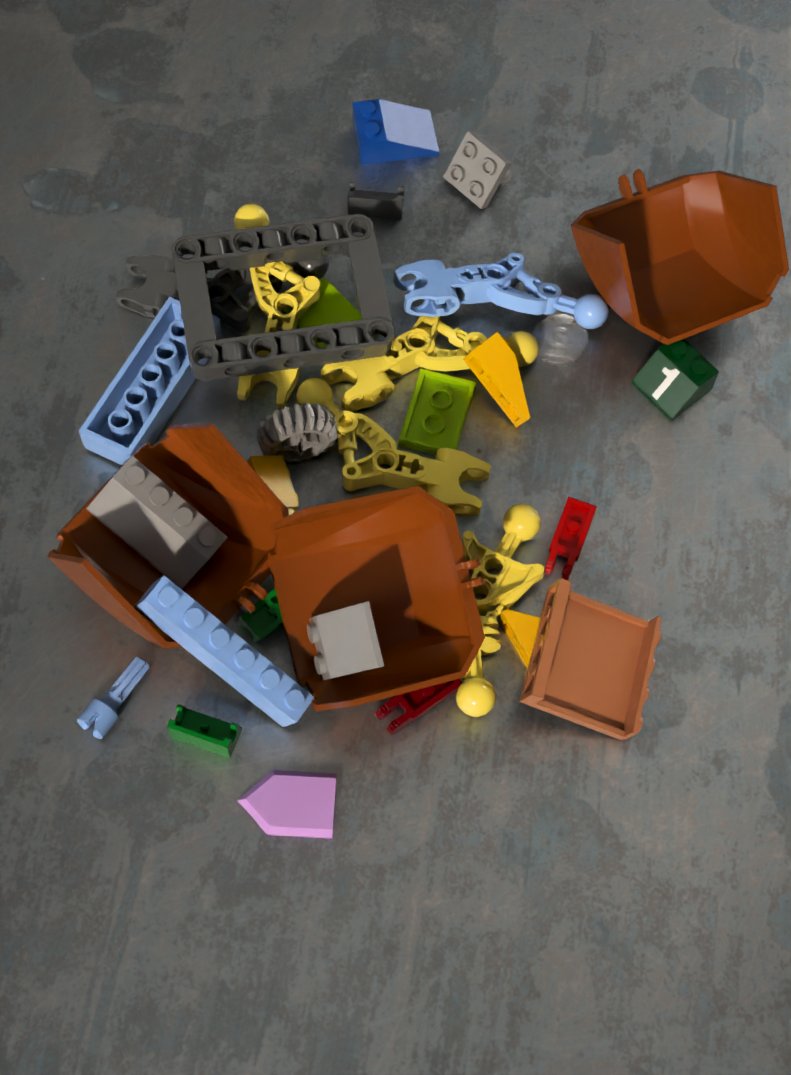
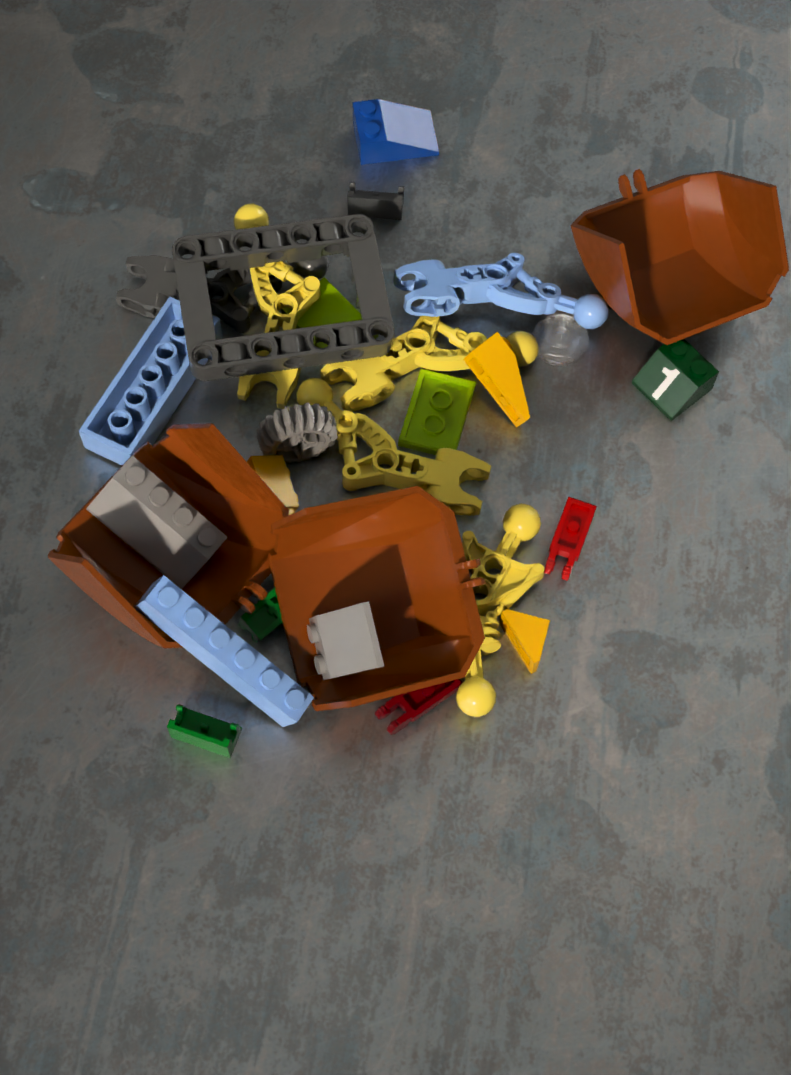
(104, 710): light blue piece -> none
(293, 804): lavender tile -> none
(478, 169): light grey plate -> none
(591, 663): nougat panel -> none

